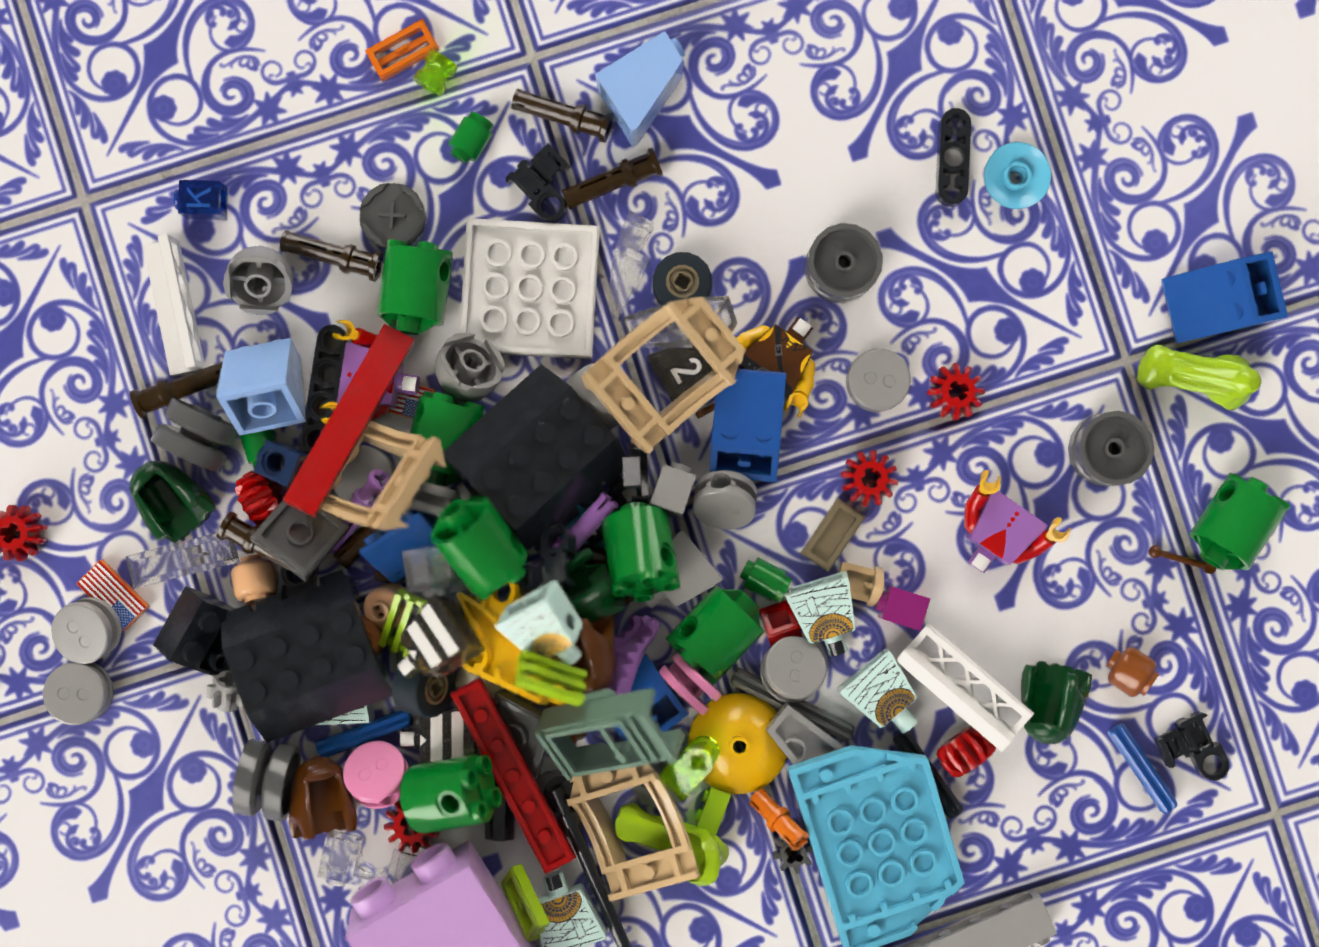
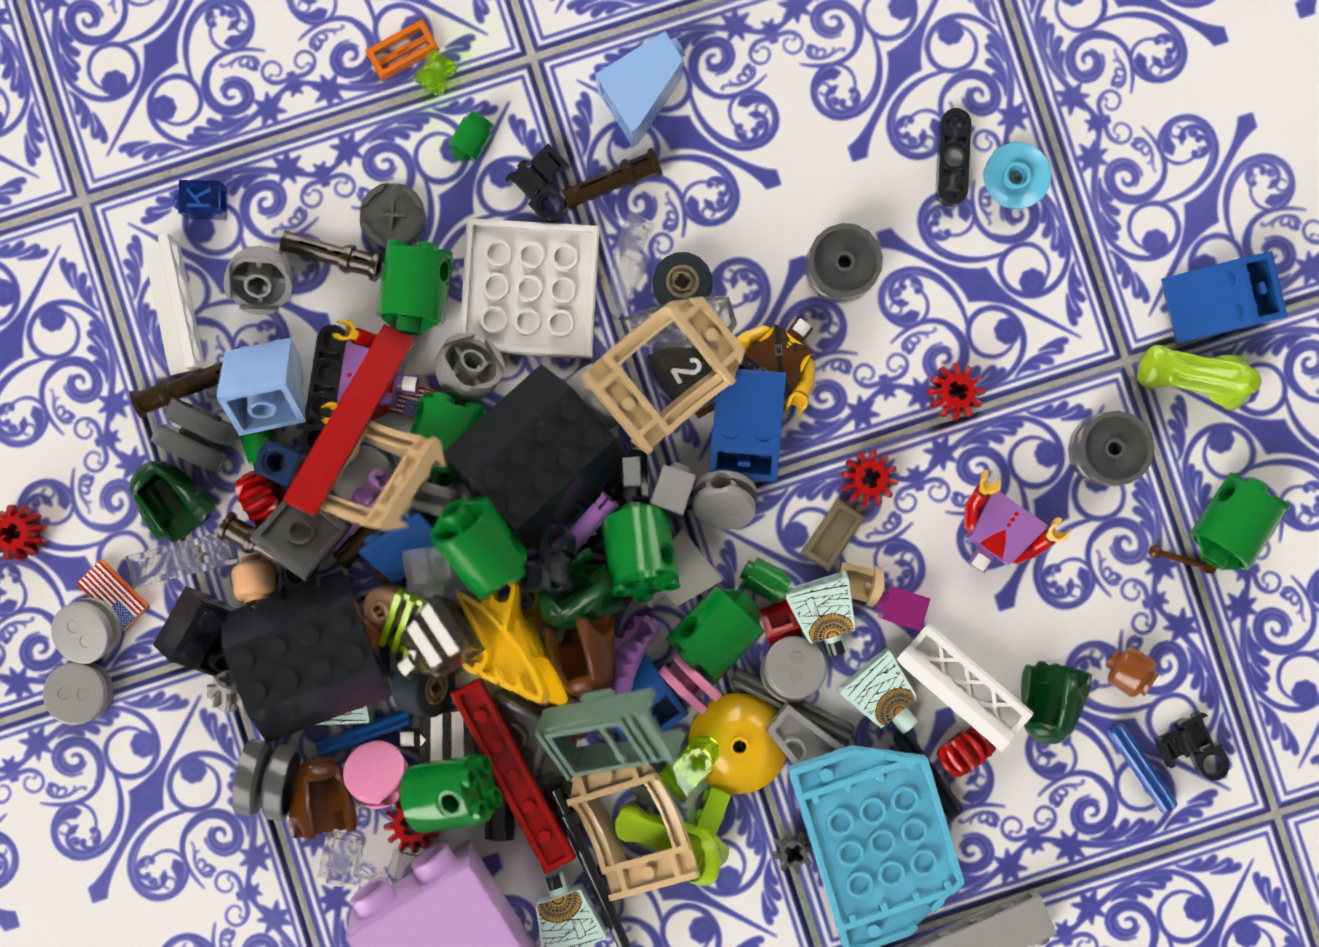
(524, 903): lime tile -> none
(543, 624): light aqua torso -> none
(551, 673): lime tile -> none
(577, 118): dark brown pin -> none
(778, 819): orange pin -> none
(878, 380): light grey head -> none

